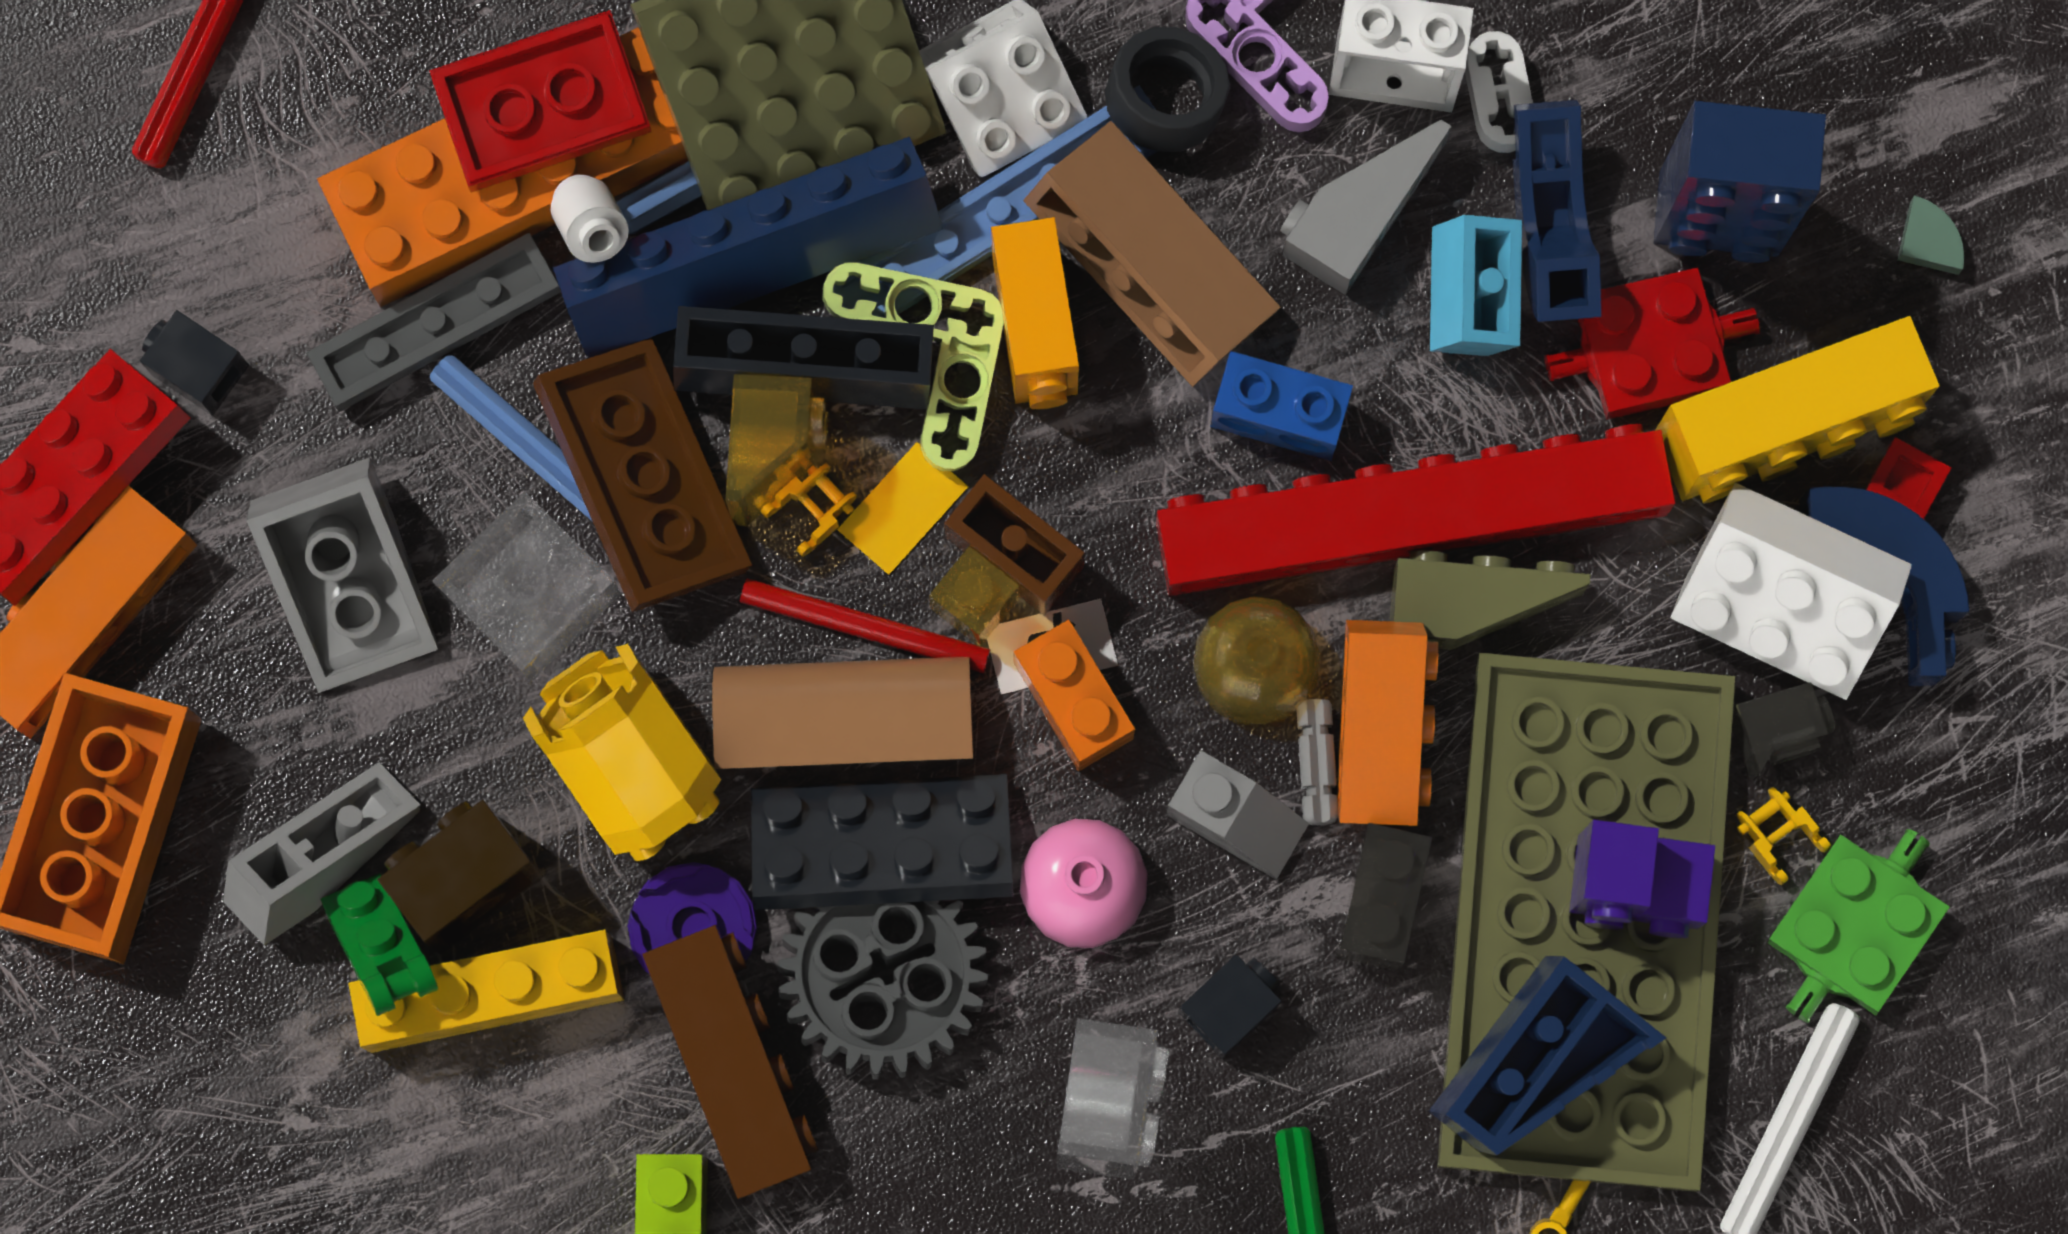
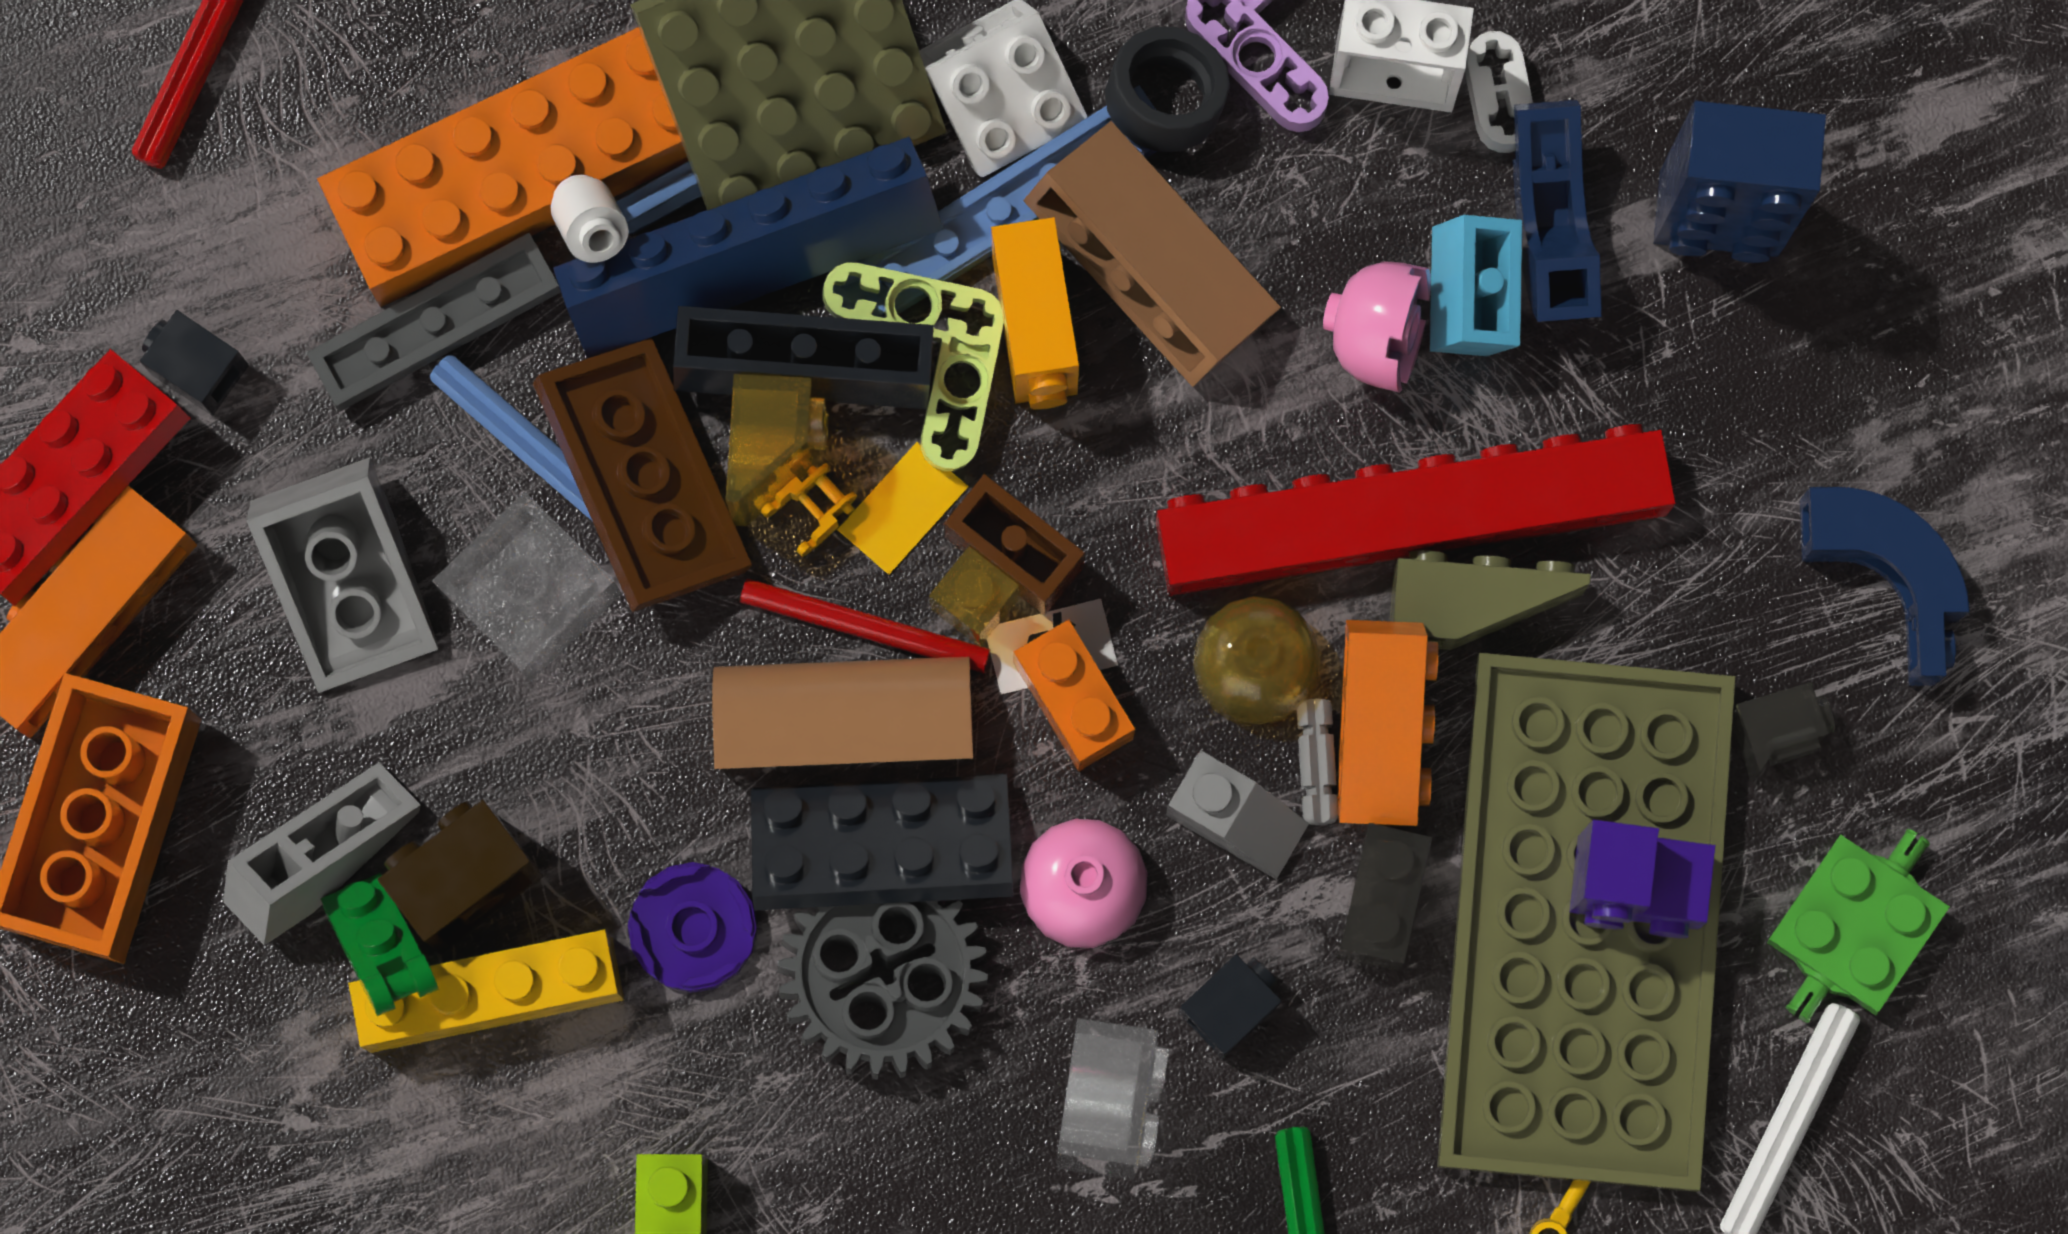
(540, 101): red tile -> none
(623, 752): yellow brick -> none
(728, 1060): reddish brown brick -> none
(1281, 406): blue brick -> none
(1354, 212): light grey slope -> none
(1379, 323): none -> bright pink cylinder
(1541, 1055): dark blue wedge -> none
(1653, 344): red plate -> none
(1791, 591): white brick -> none
(1795, 819): yellow piece -> none
(1796, 410): yellow brick -> none
(1908, 476): red plate -> none
(1931, 238): sand green tile -> none

